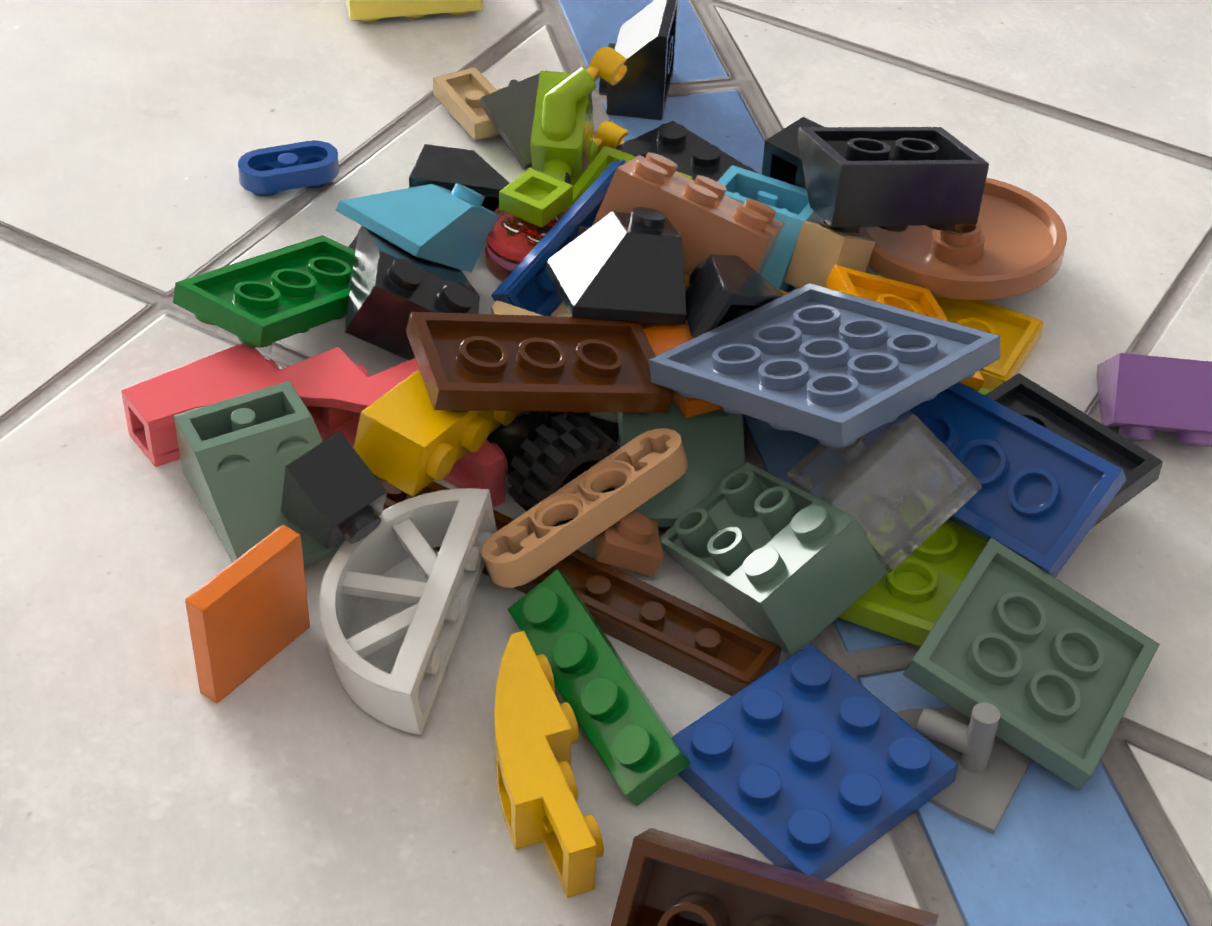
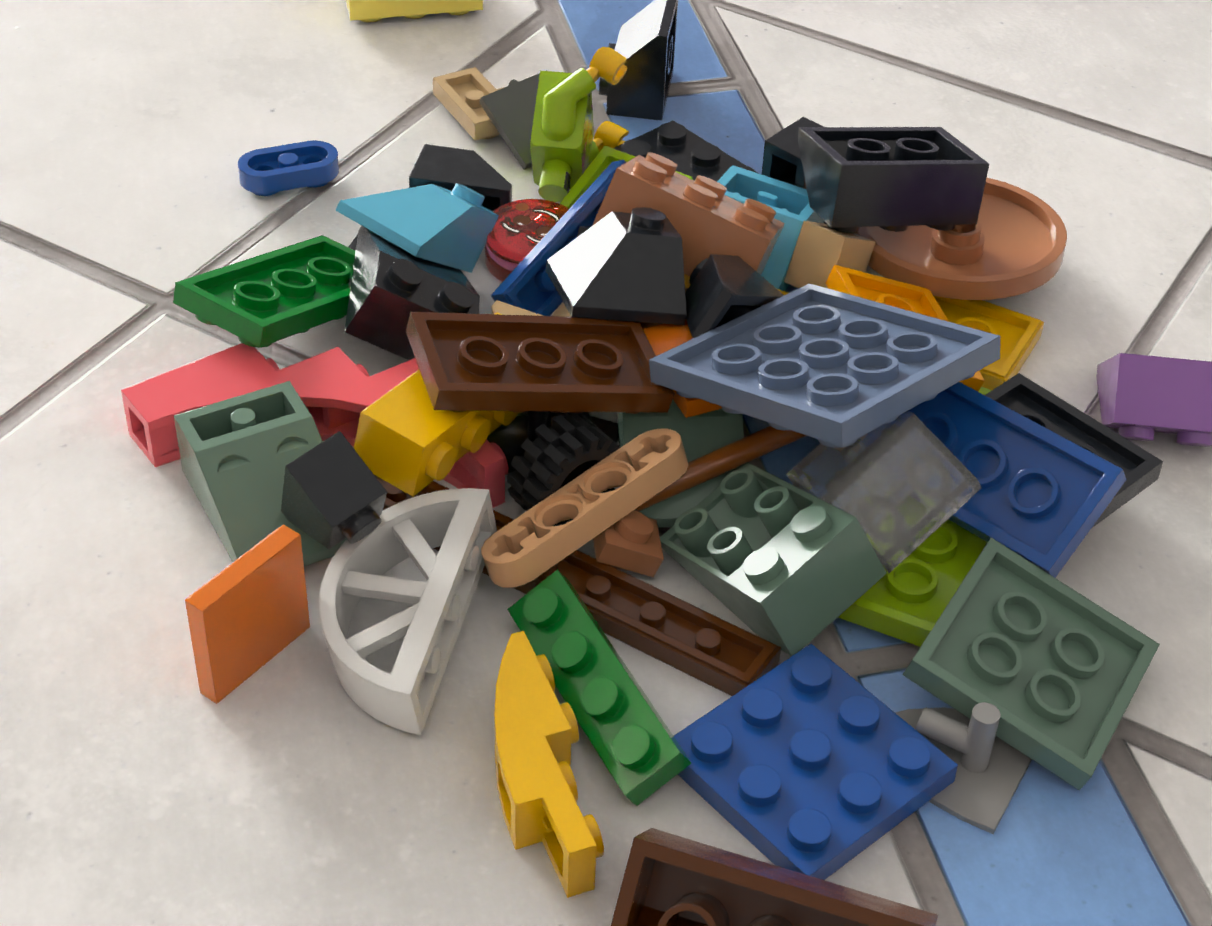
(536, 197): lime plate -> none
(726, 459): none -> dark orange bar

